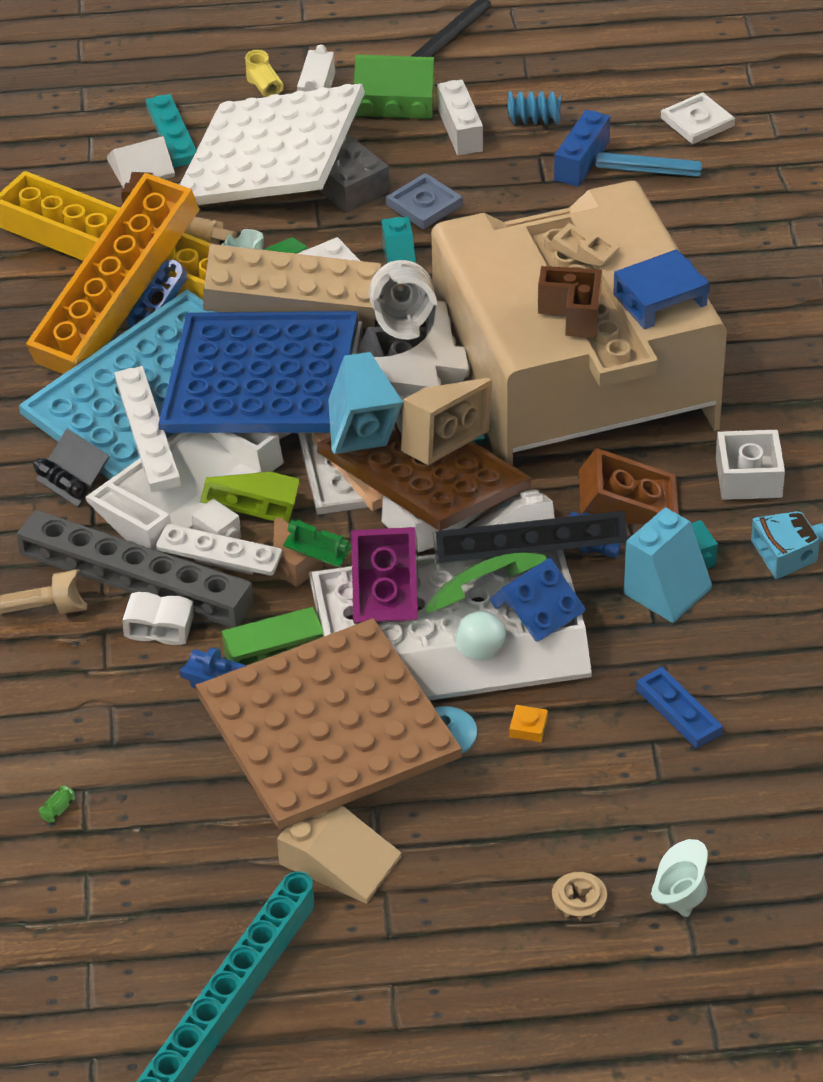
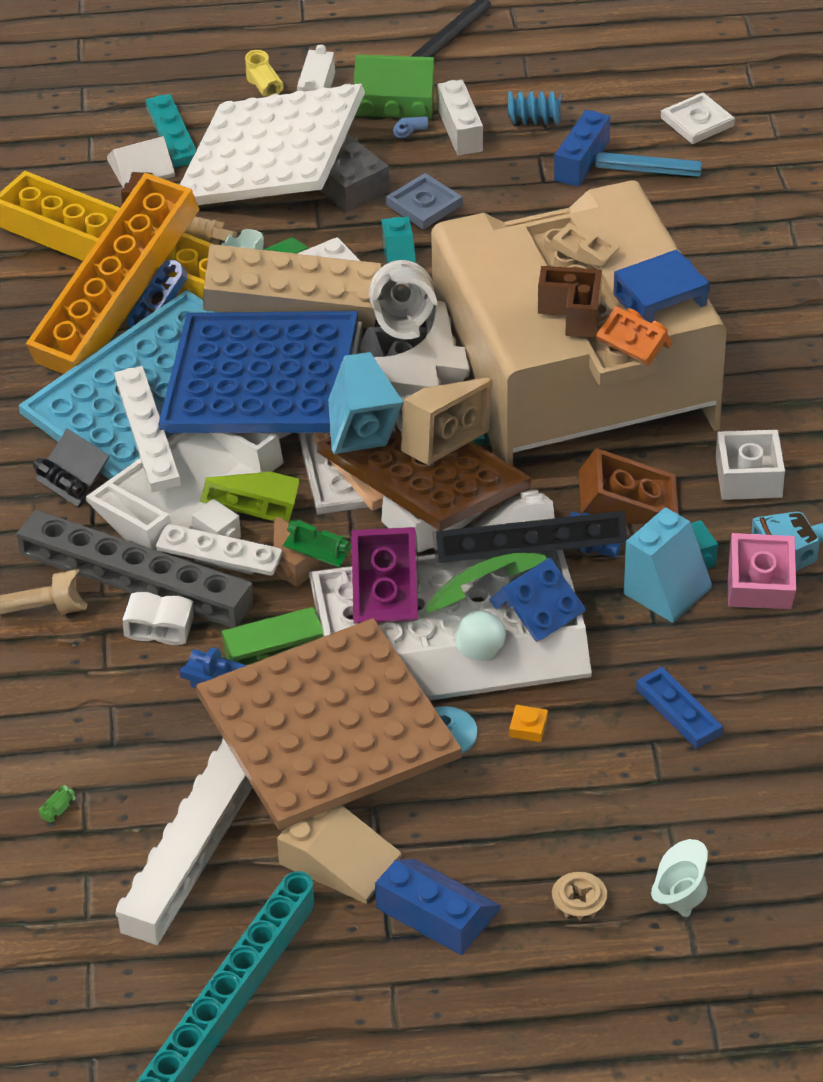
(184, 849): none -> white brick
(406, 126): none -> medium blue arm
(433, 904): none -> blue slope
(634, 335): none -> orange bracket
(761, 571): none -> bright pink slope

